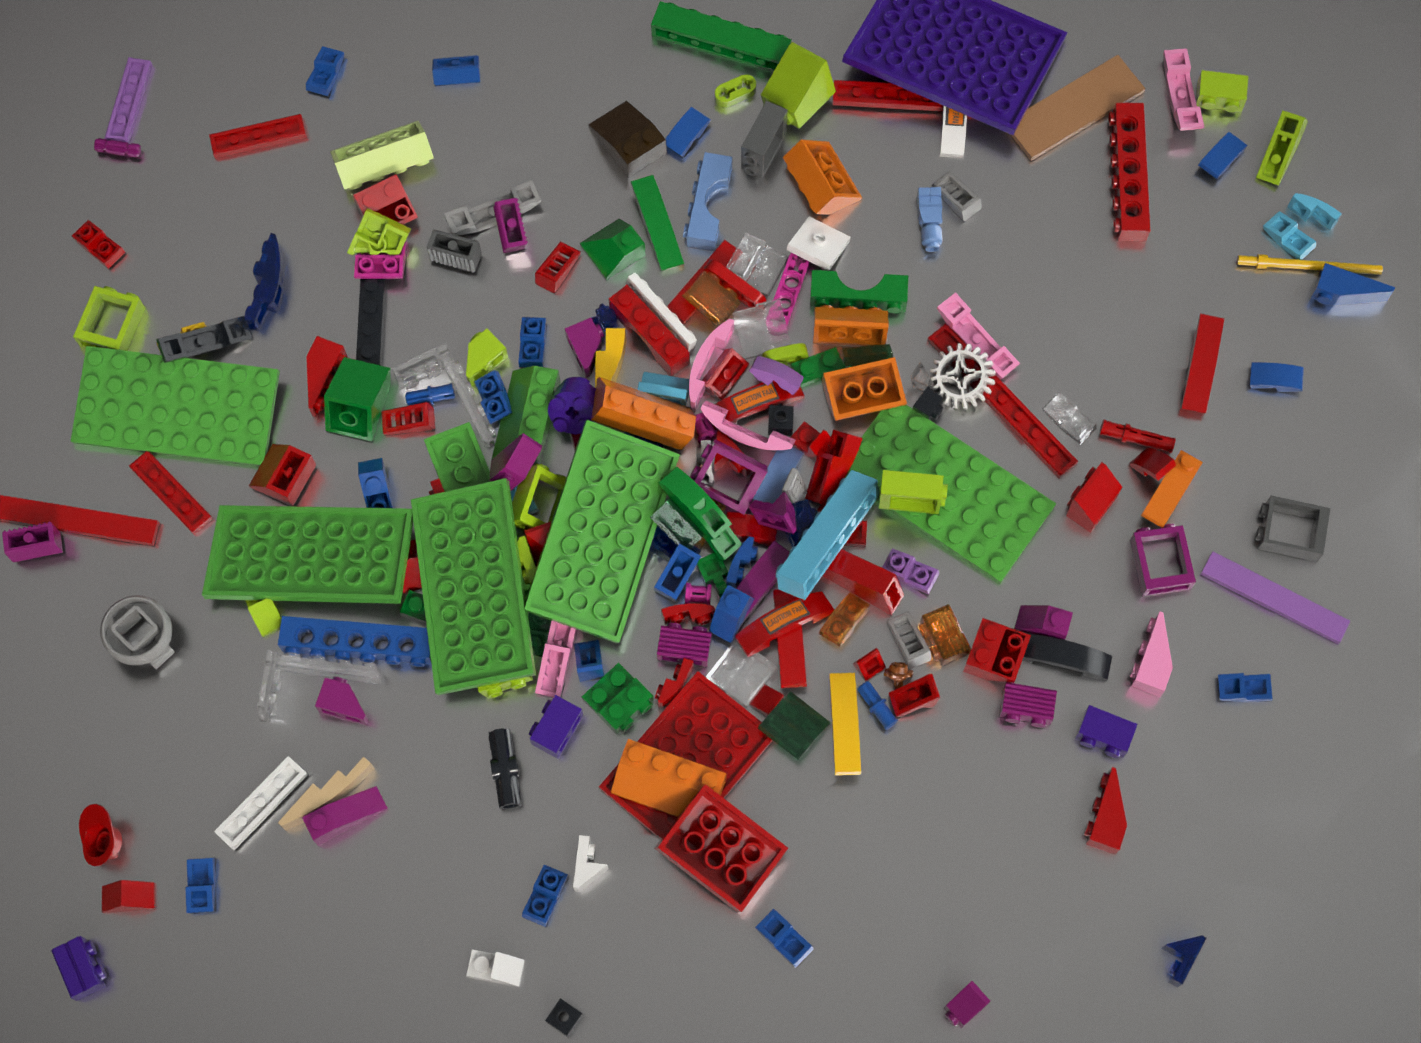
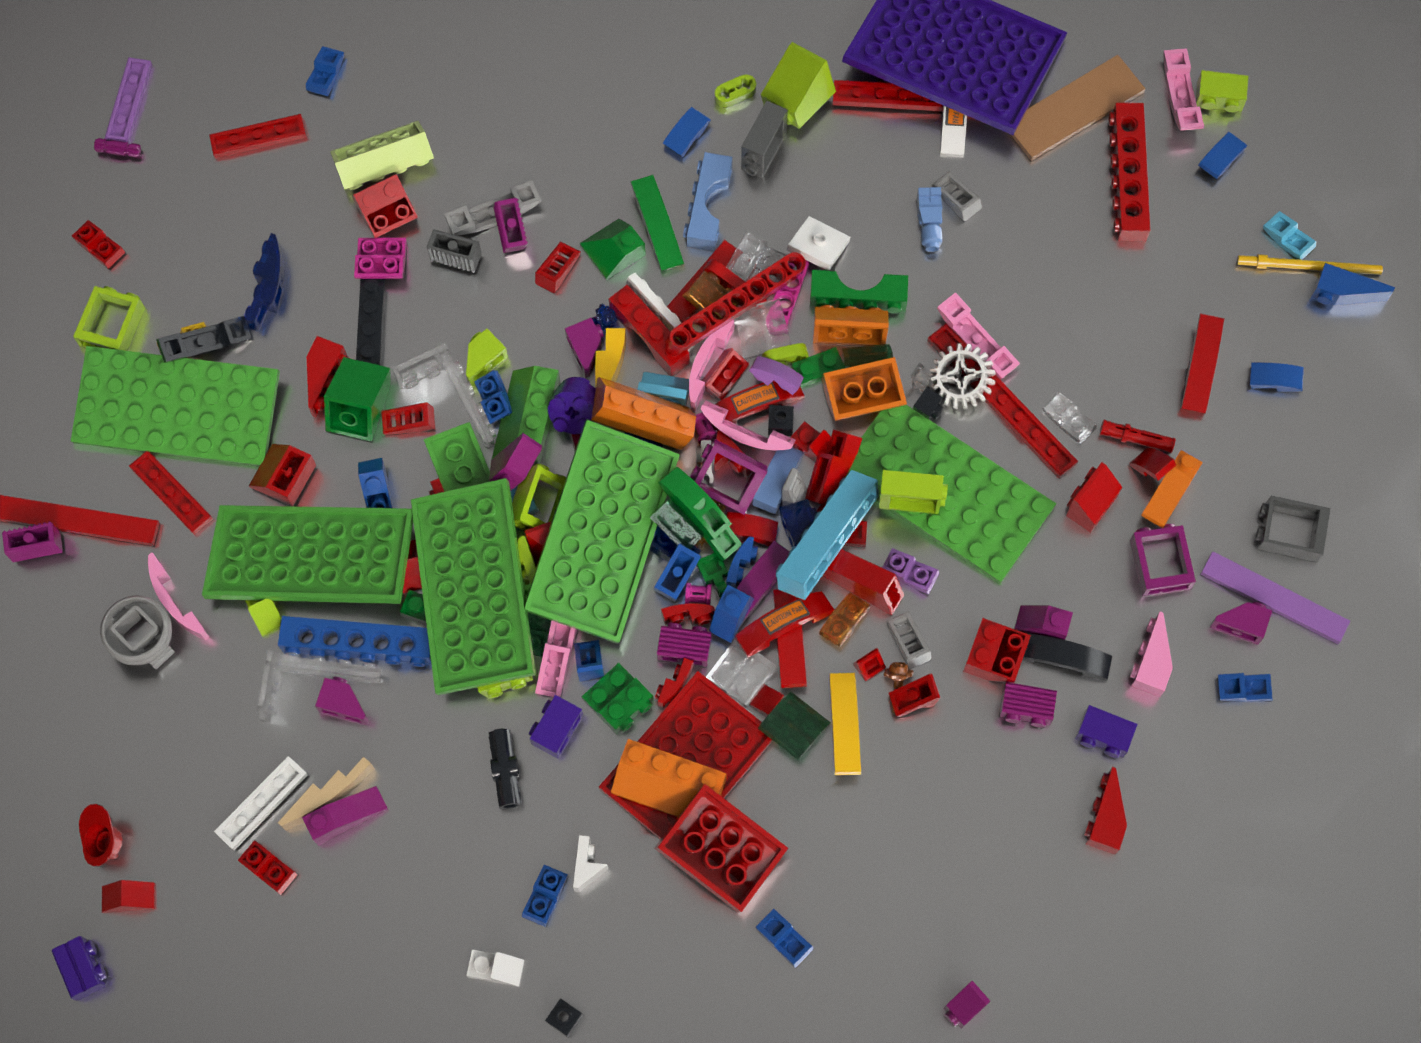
(158, 577): none -> bright pink slope
(201, 885): blue slope -> none
(267, 867): none -> red slope
(378, 235): lime slope -> none
(431, 394): blue axle -> none
(456, 70): blue slope -> none
(532, 342): blue slope -> none
(629, 138): dark brown slope -> none
(718, 36): green brick -> none
(730, 312): none -> red beam
(777, 515): magenta slope -> none
(821, 176): orange slope -> none
(877, 705): blue axle -> none
(944, 634): clear orange brick -> none
(1187, 952): clear blue slope -> none
(1244, 622): none -> magenta slope
(1282, 147): lime slope -> none
(1307, 206): medium azure slope -> none

